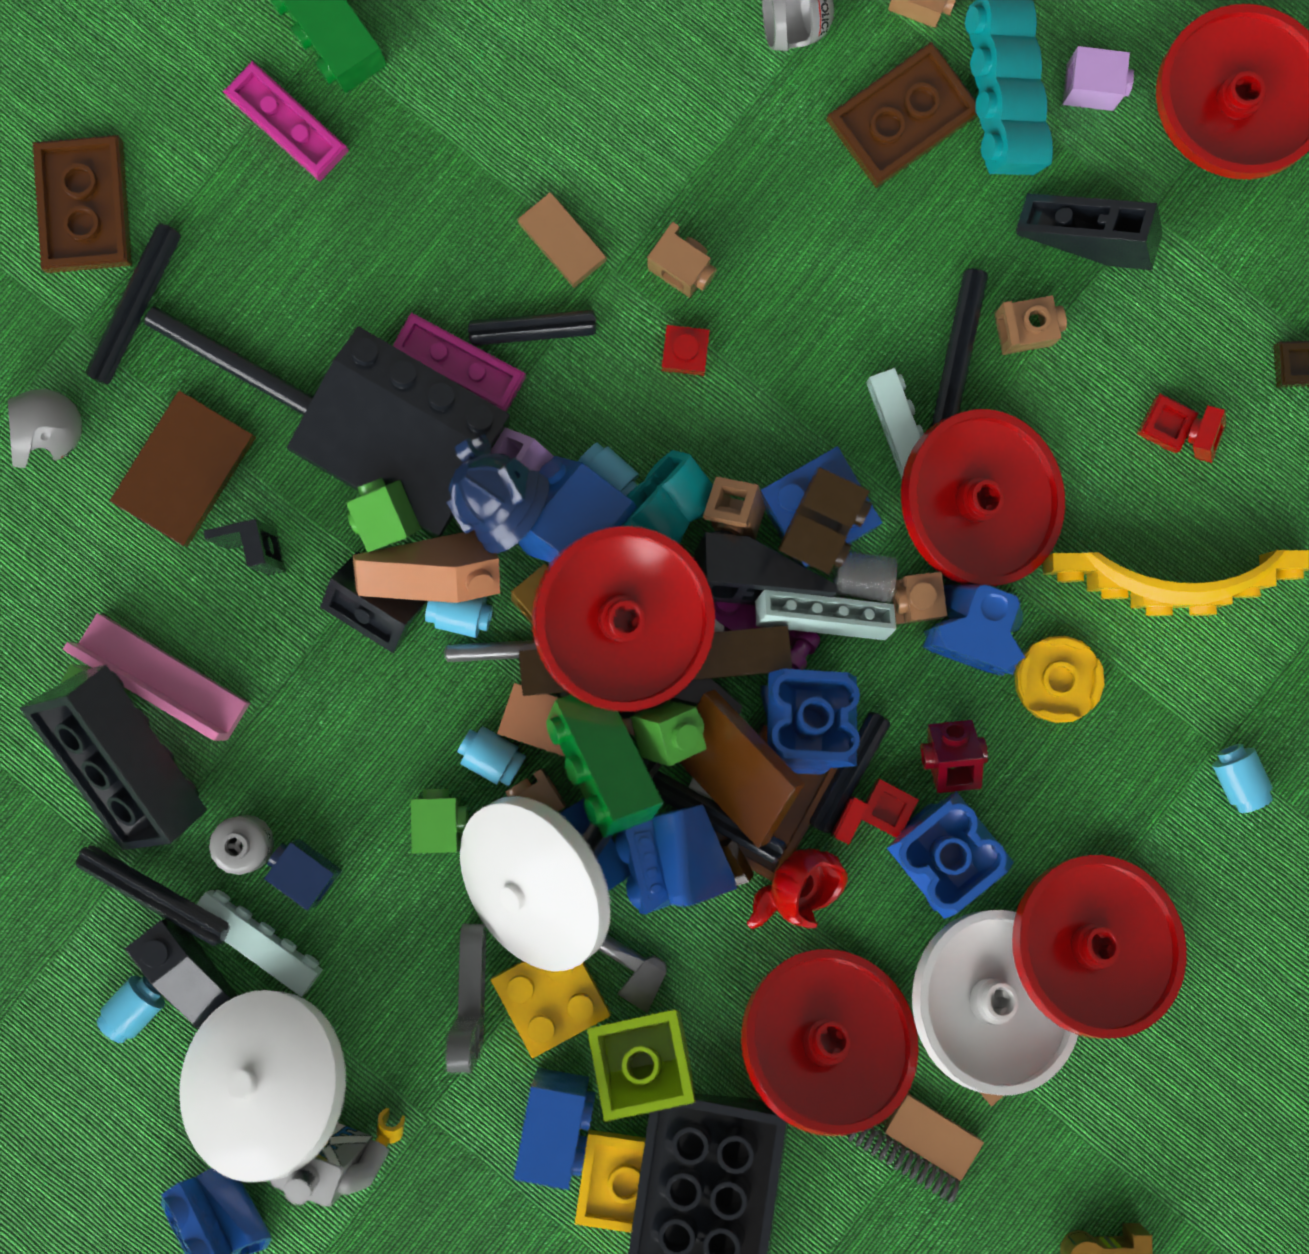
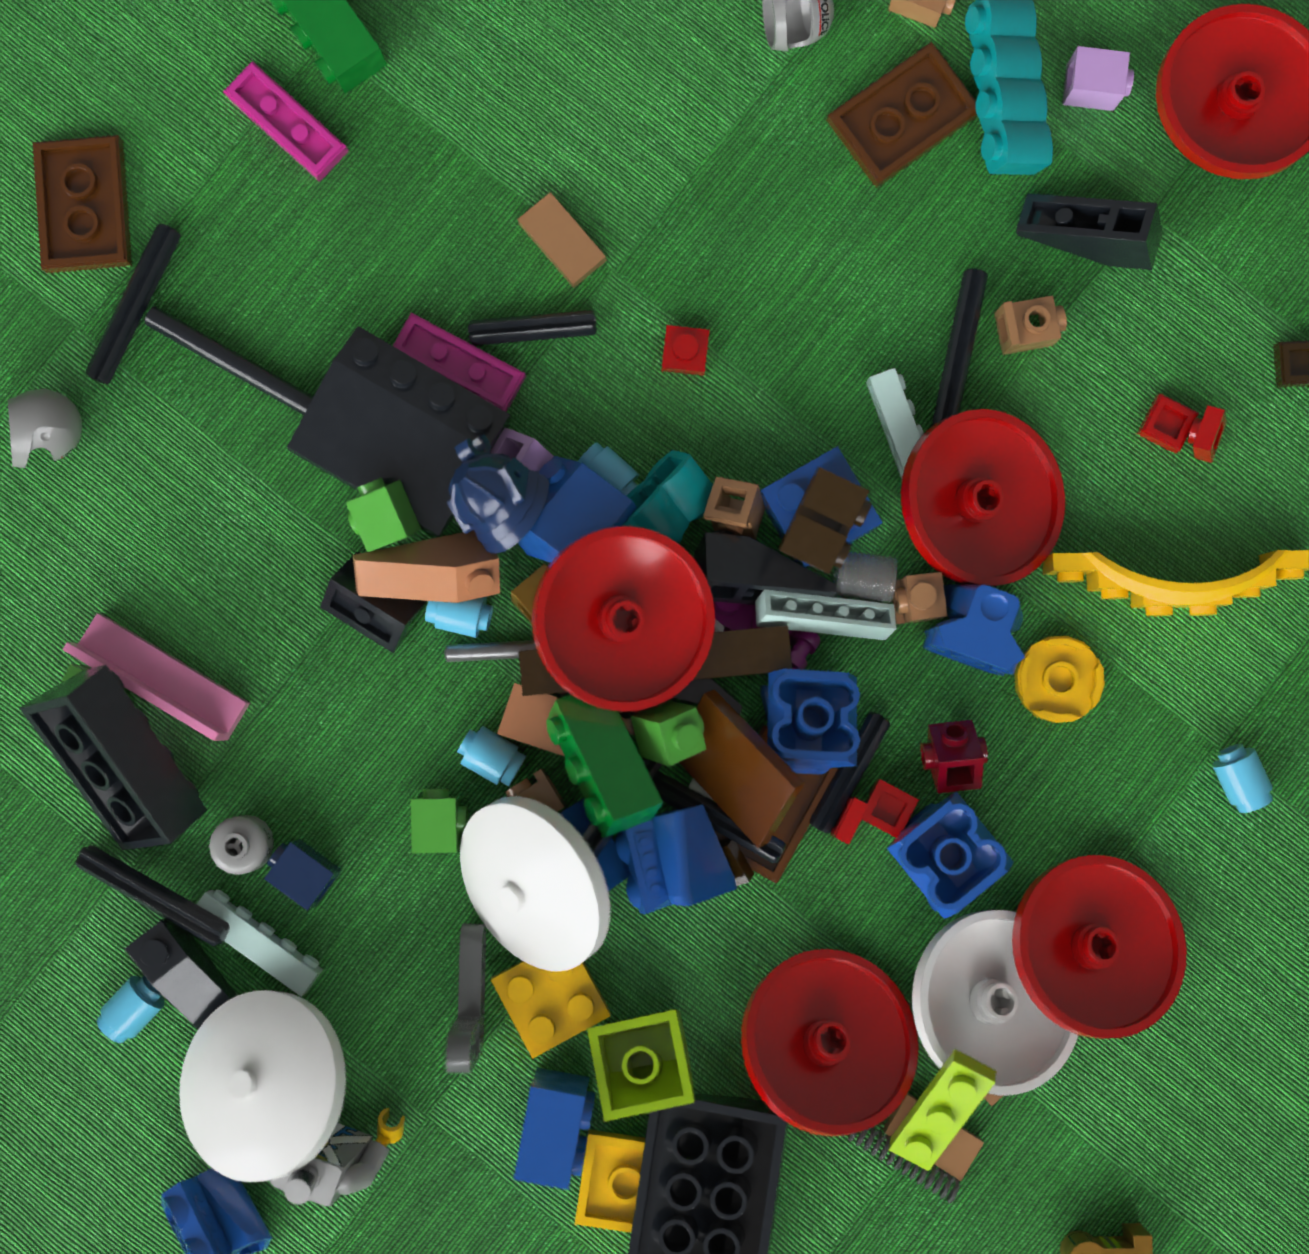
(182, 469): reddish brown tile -> none
(258, 541): black panel -> none
(647, 974): flat silver piece -> none
(681, 262): medium nougat brick -> none
(800, 886): red hair -> none
(942, 1109): none -> lime plate

